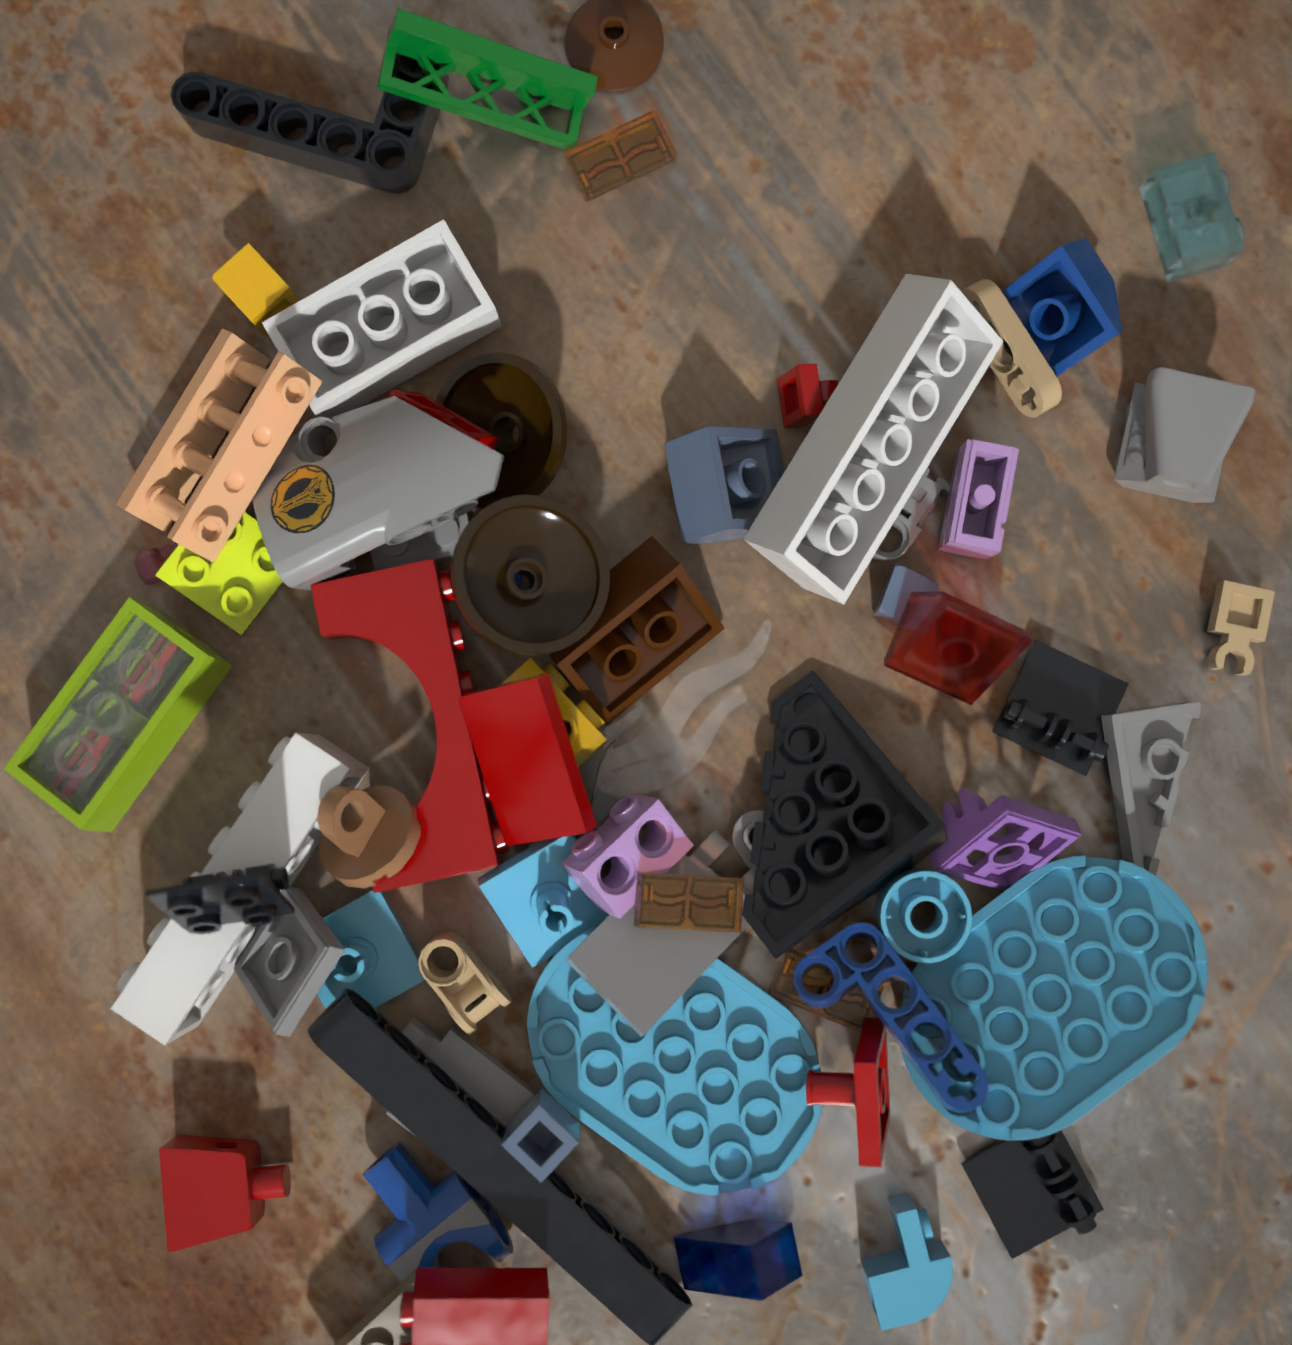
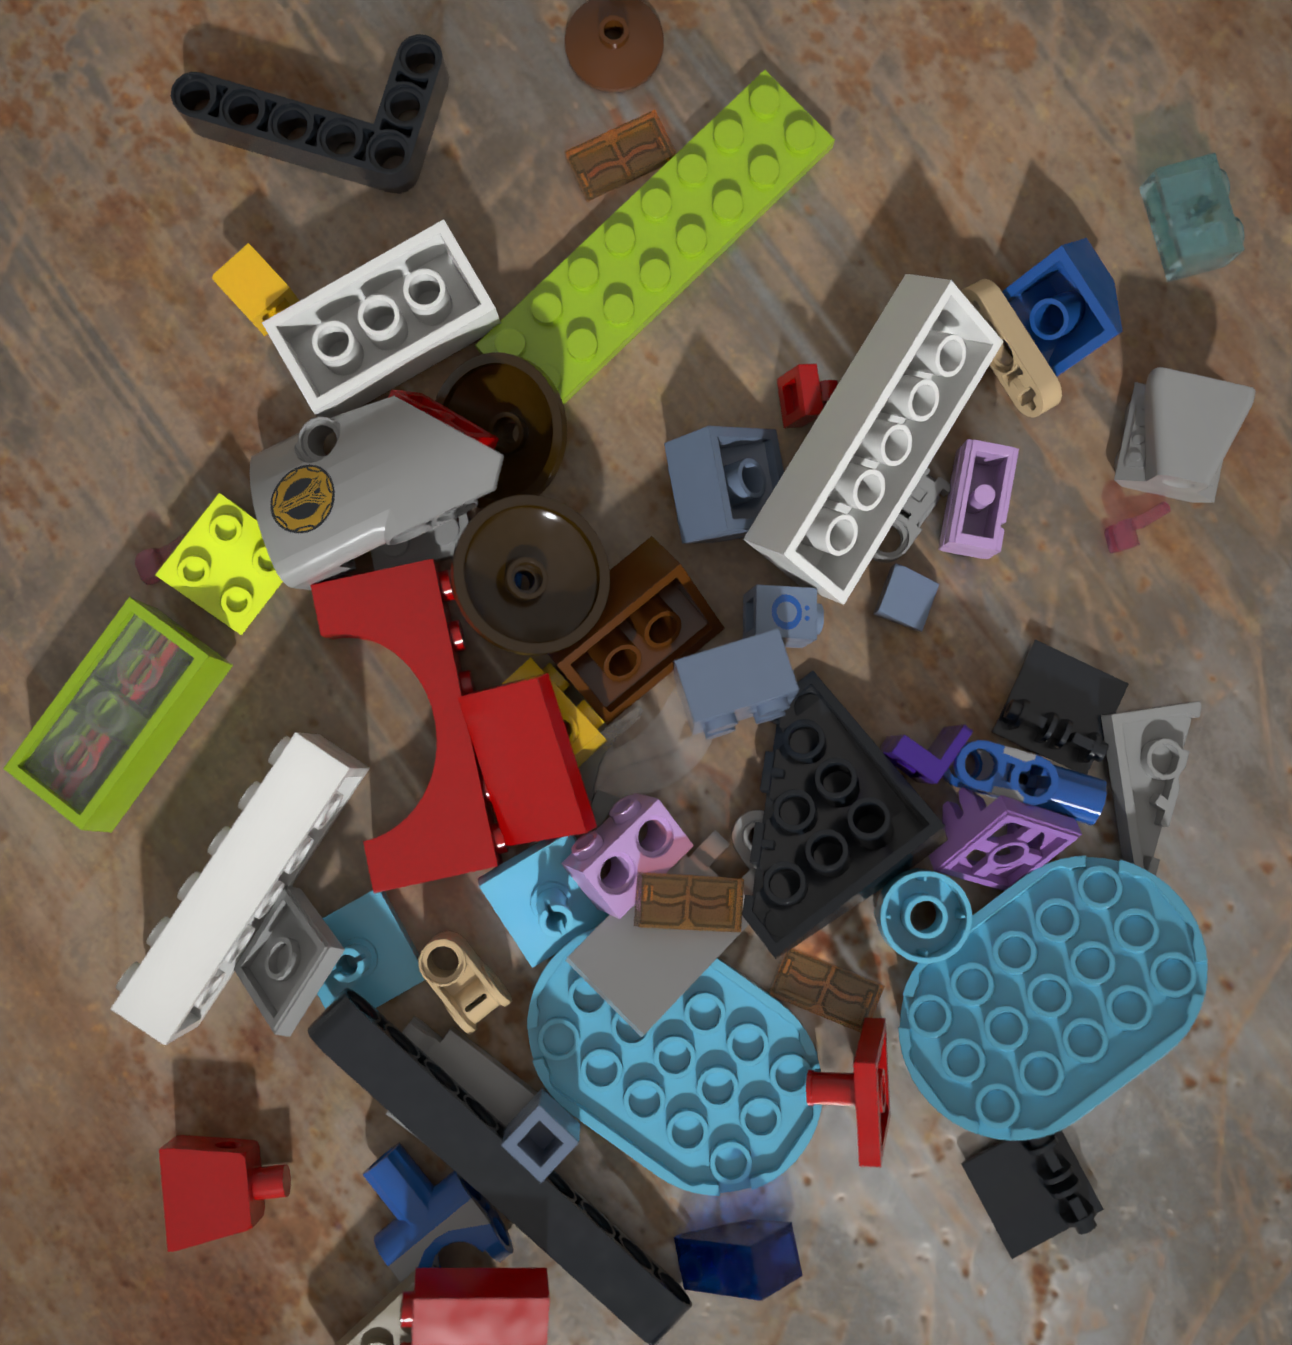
(196, 429): light nougat fence -> none
(211, 901): black hinge -> none
(366, 833): medium nougat tile -> none
(486, 62): green fence -> none
(663, 236): none -> lime plate
(736, 684): none -> sand blue brick
(783, 607): none -> sand blue brick
(899, 1021): blue beam -> none
(912, 1280): medium azure brick -> none
(924, 764): none -> dark purple panel
(953, 645): clear red slope -> none
(1044, 784): none -> blue connector
(1124, 535): none -> clear pink hand
(1240, 617): tan plate -> none

